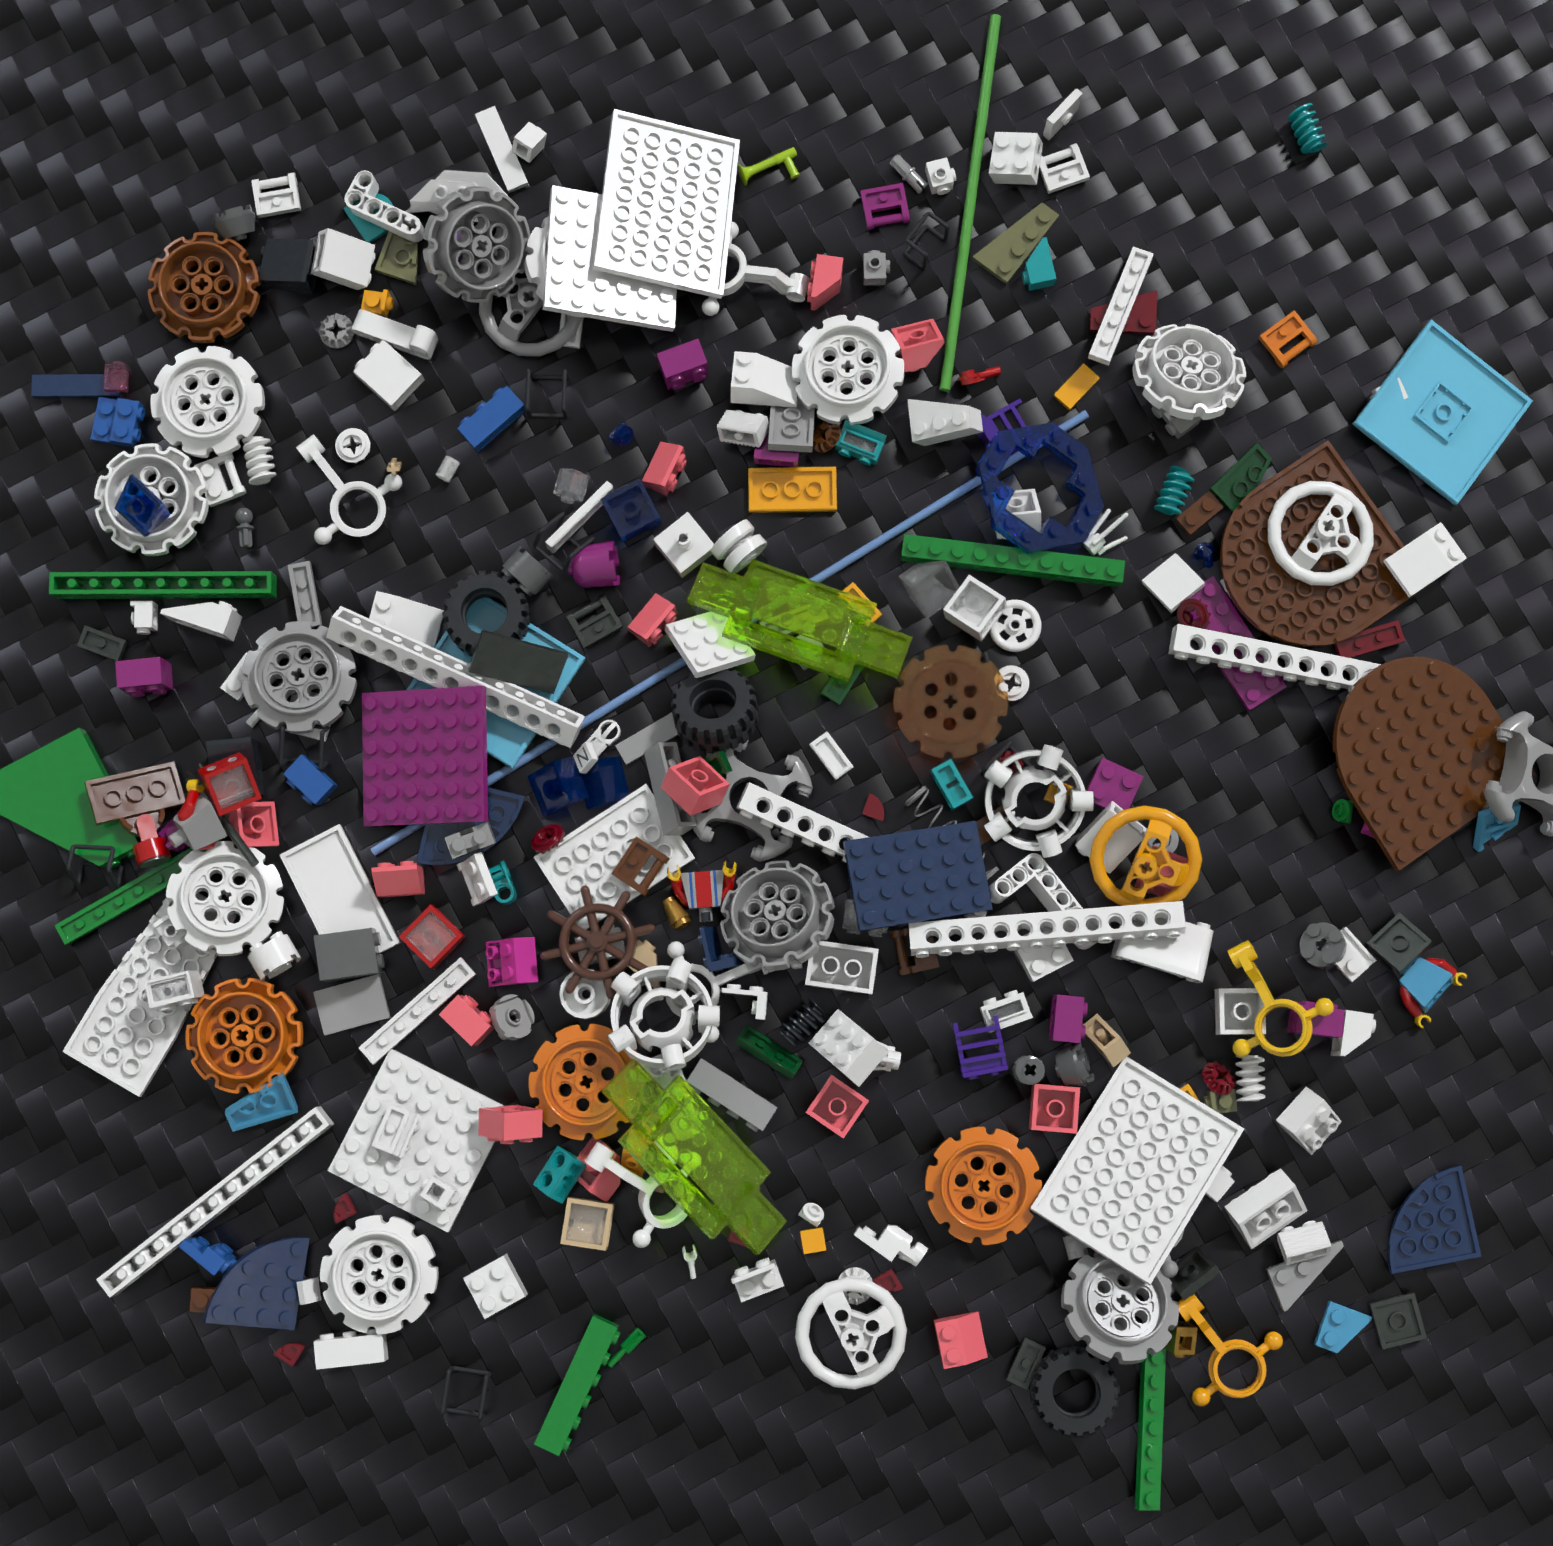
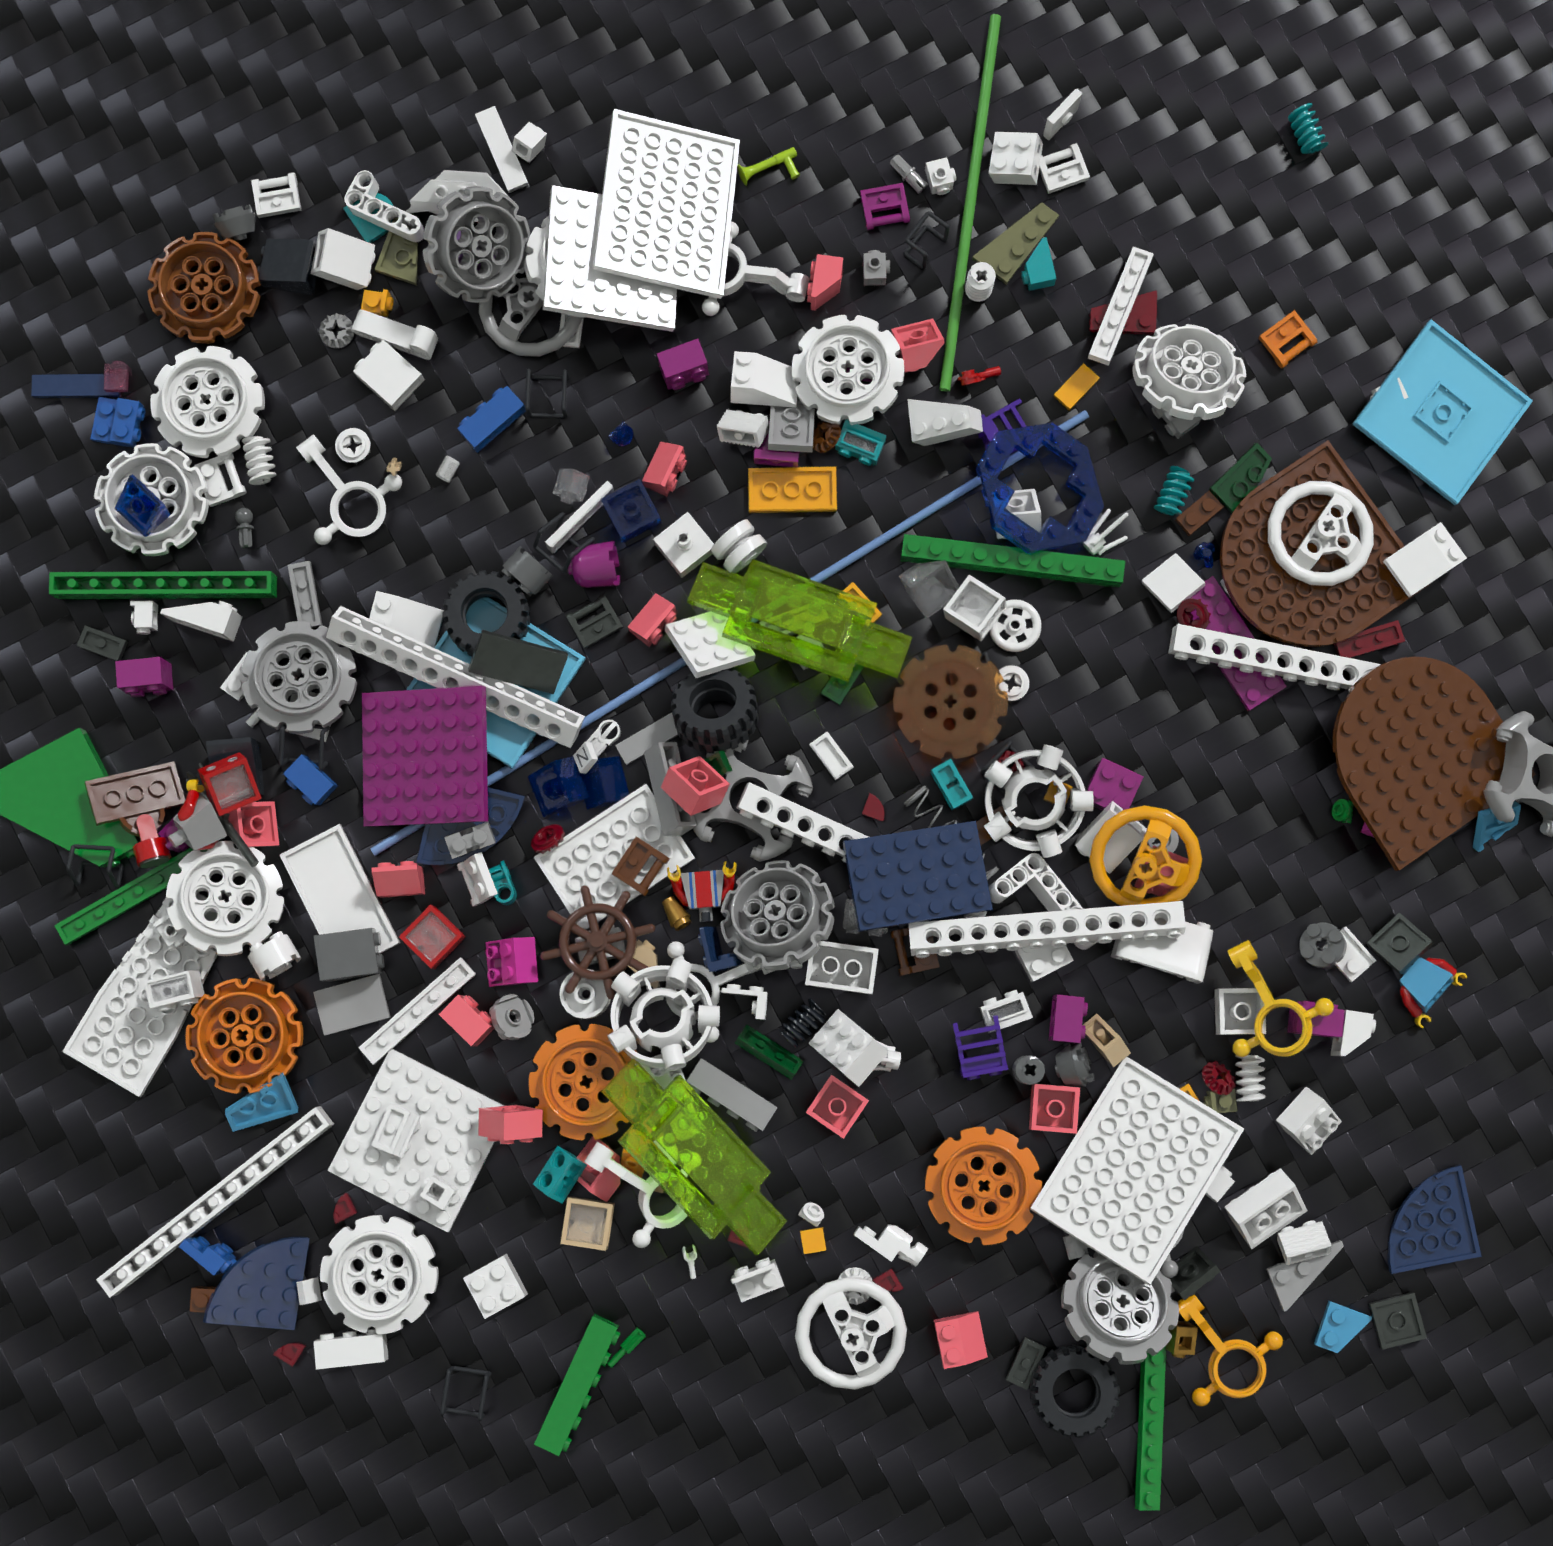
(980, 281): none -> white piece

